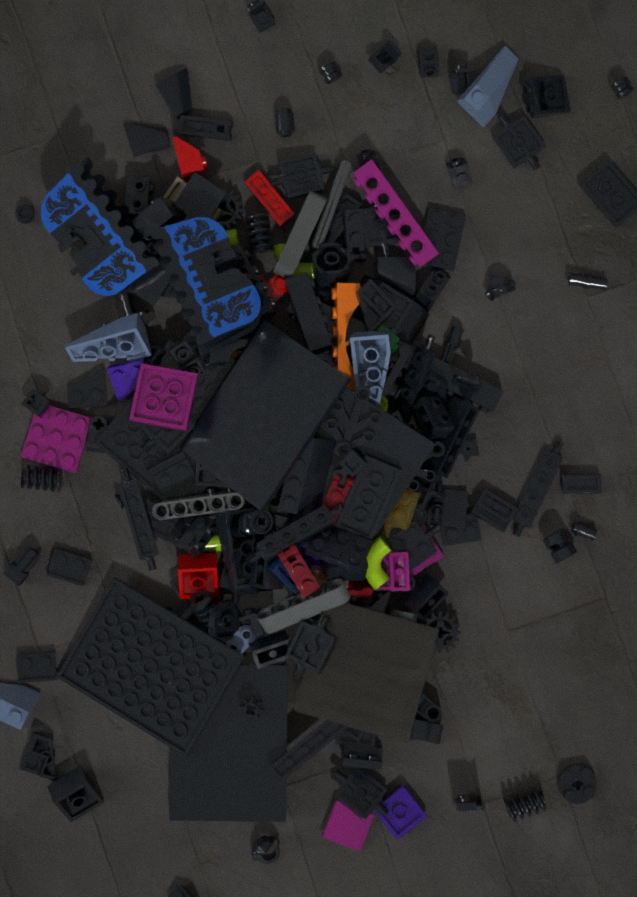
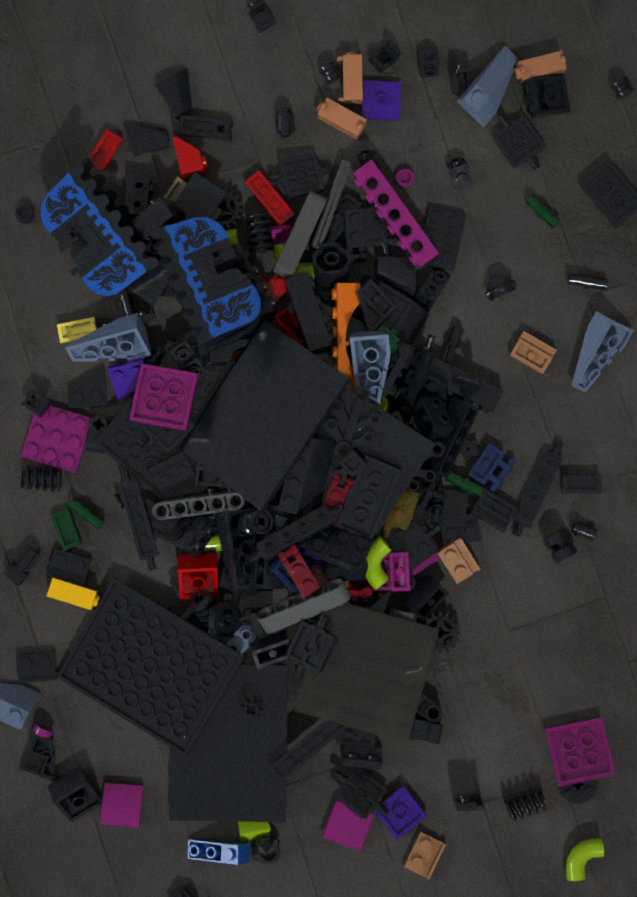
(43, 730): none -> magenta tile
(65, 529): none -> dark green tile
(73, 594): none -> yellow brick
(76, 329): none -> light yellow plate
(86, 513): none -> dark green pin
(105, 149): none -> red plate
(121, 805): none -> magenta slope
(219, 851): none -> blue slope
(252, 830): none -> lime brick
(280, 234): none -> magenta plate
(288, 324): none -> red brick
(341, 118): none -> nougat brick
(351, 78): none -> nougat brick
(381, 100): none -> dark purple plate
(404, 178): none -> magenta tile
(424, 855): none -> medium nougat plate
(458, 560): none -> medium nougat plate
(465, 483): none -> dark green pin
(487, 463): none -> dark blue plate
(533, 352): none -> medium nougat plate
(542, 211): none -> dark green pin
(543, 65): none -> nougat brick
(580, 752): none -> magenta plate
(580, 855): none -> lime cylinder
(601, 341): none -> sand blue wedge

